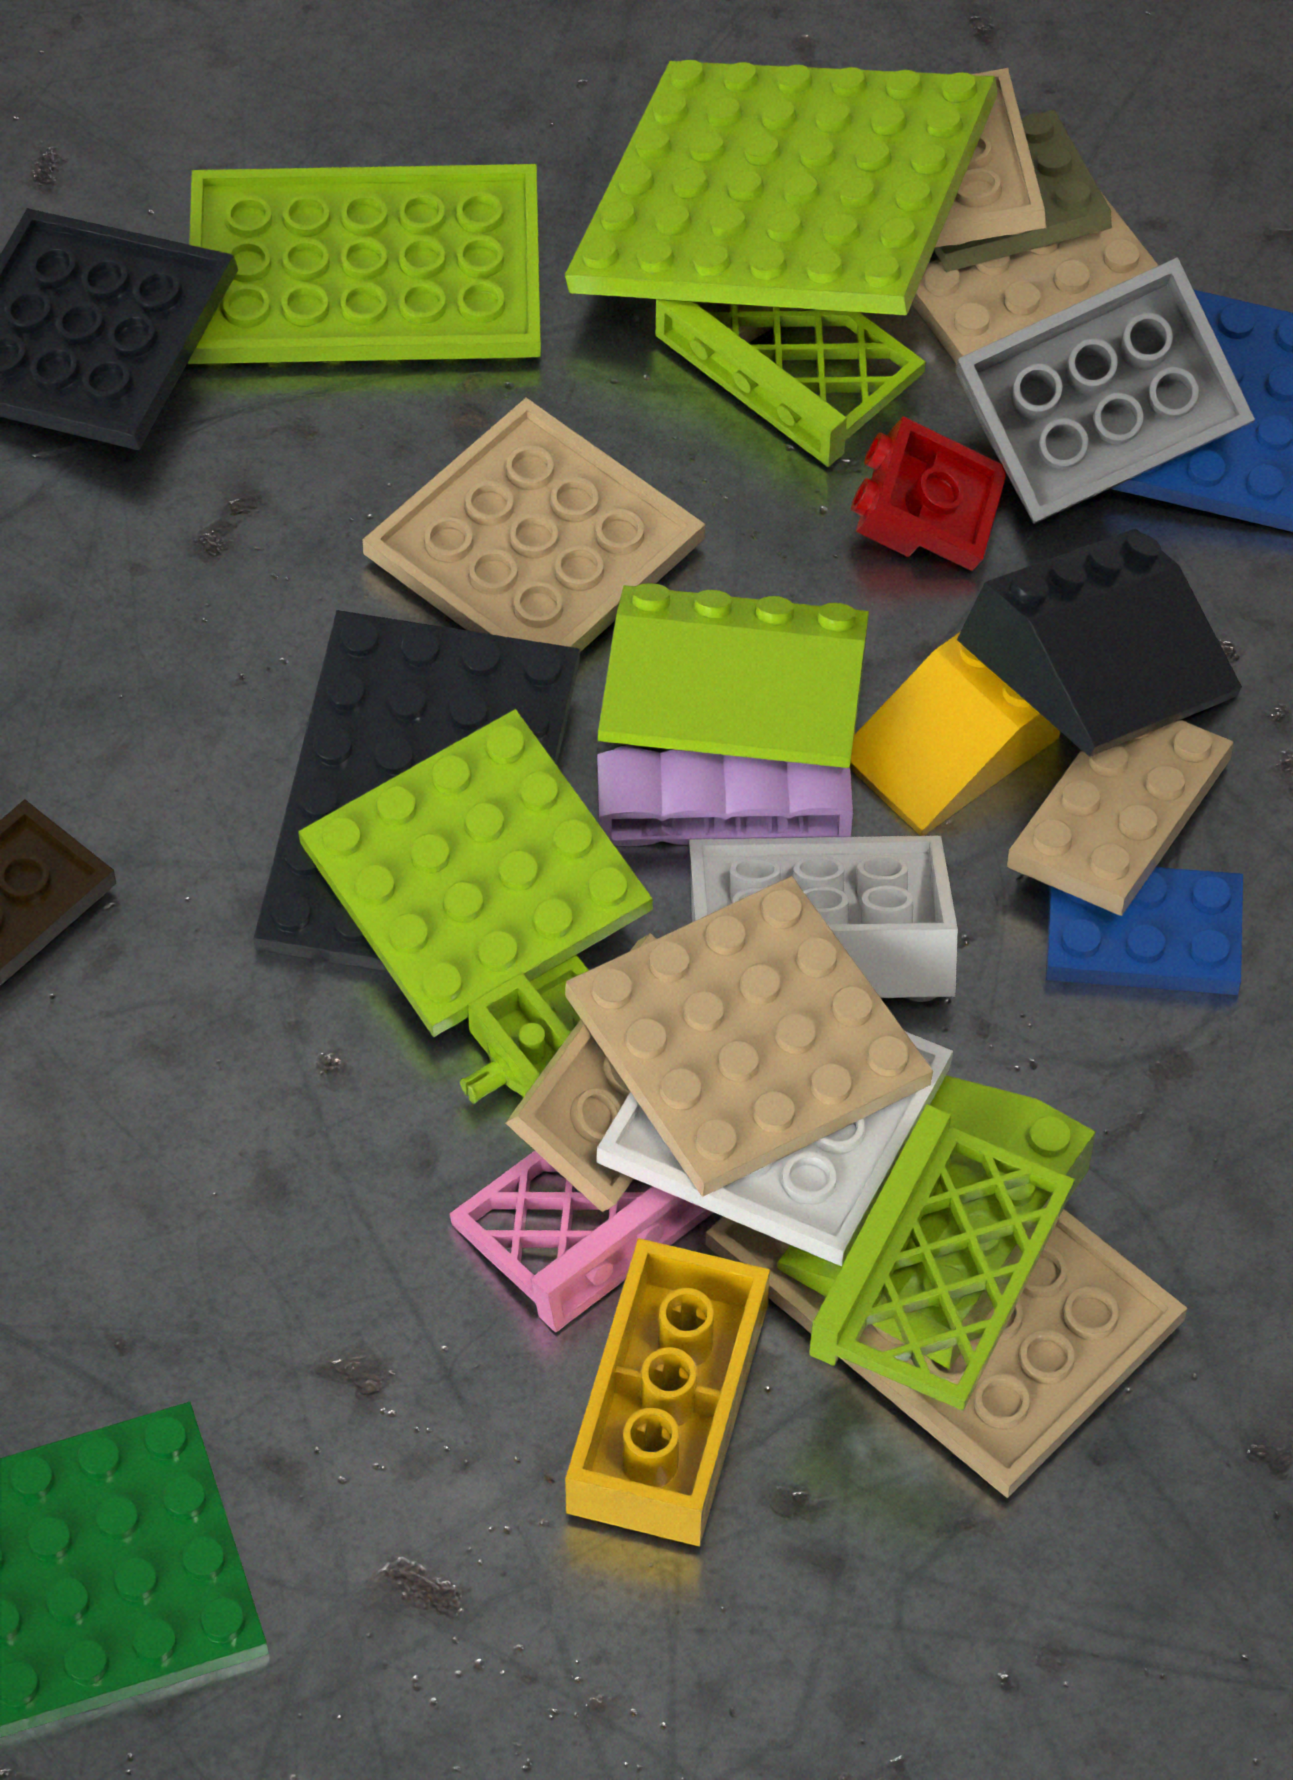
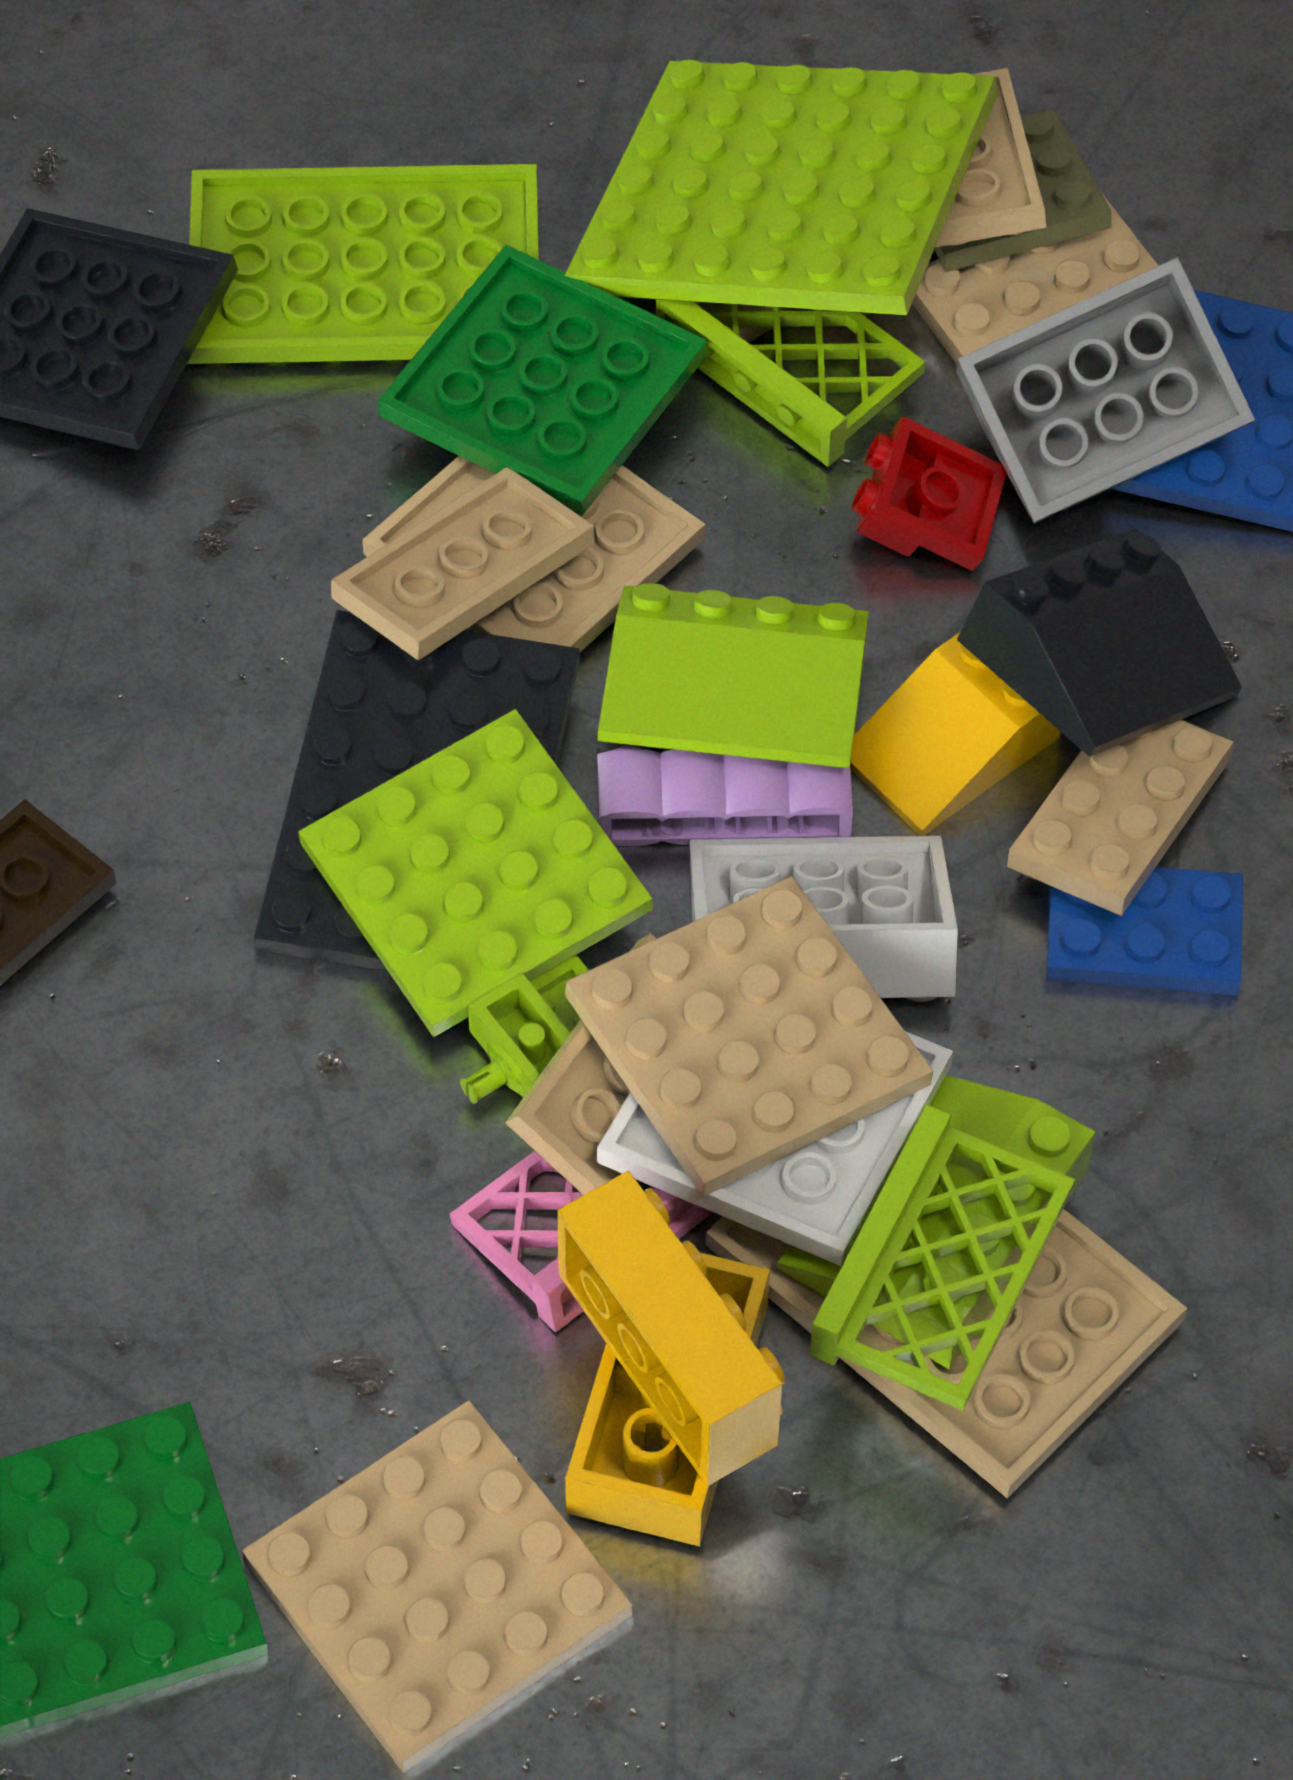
(436, 1585): none -> tan plate
(462, 563): none -> tan plate
(543, 378): none -> green plate
(670, 1326): none -> yellow brick

